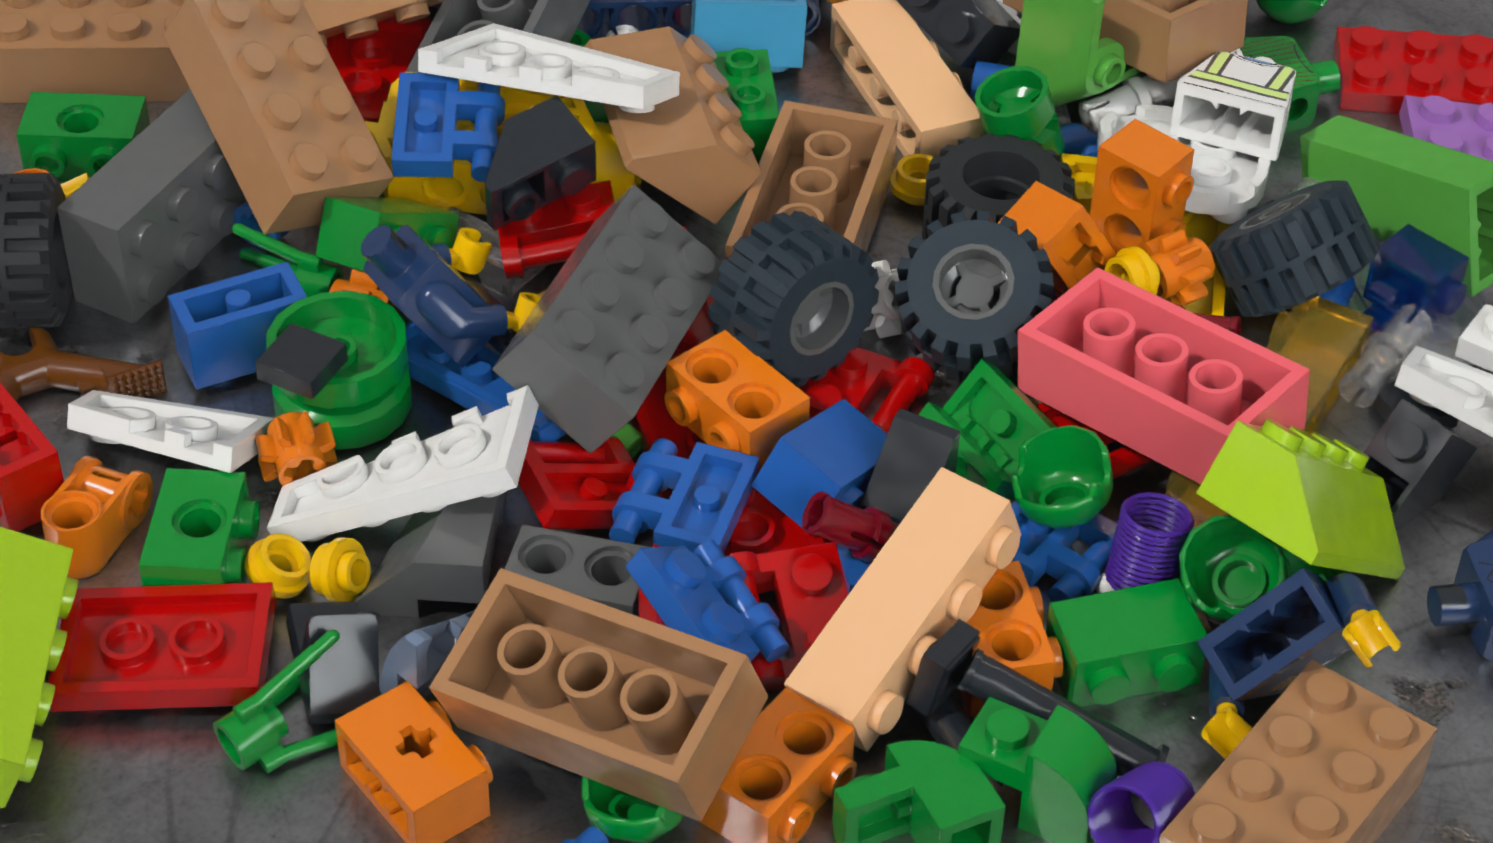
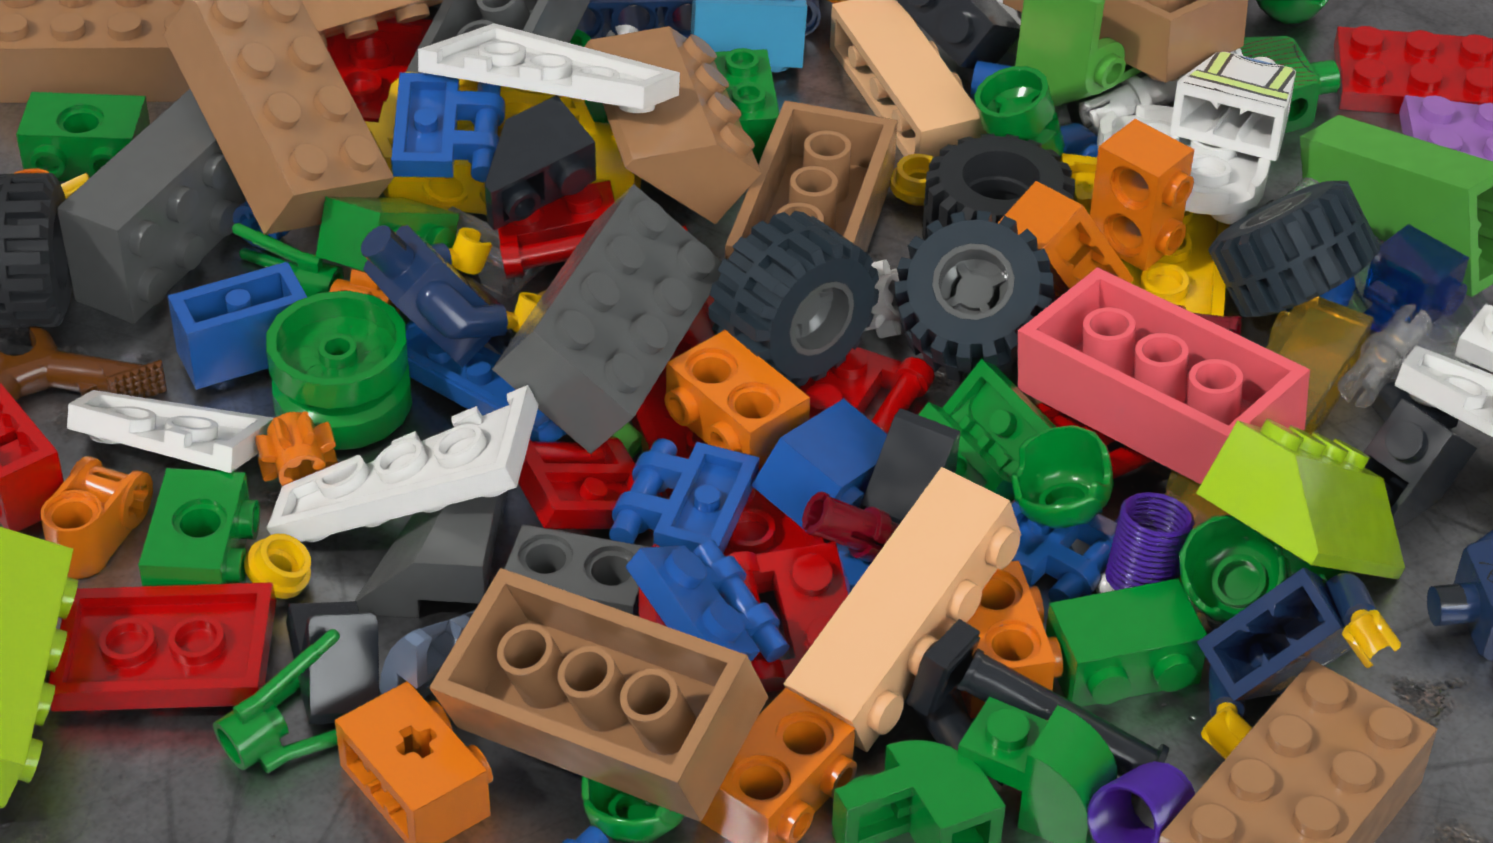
(301, 361): black tile -> none
(340, 570): yellow plate -> none
(1136, 268): yellow plate -> none
(1182, 266): orange gear -> none

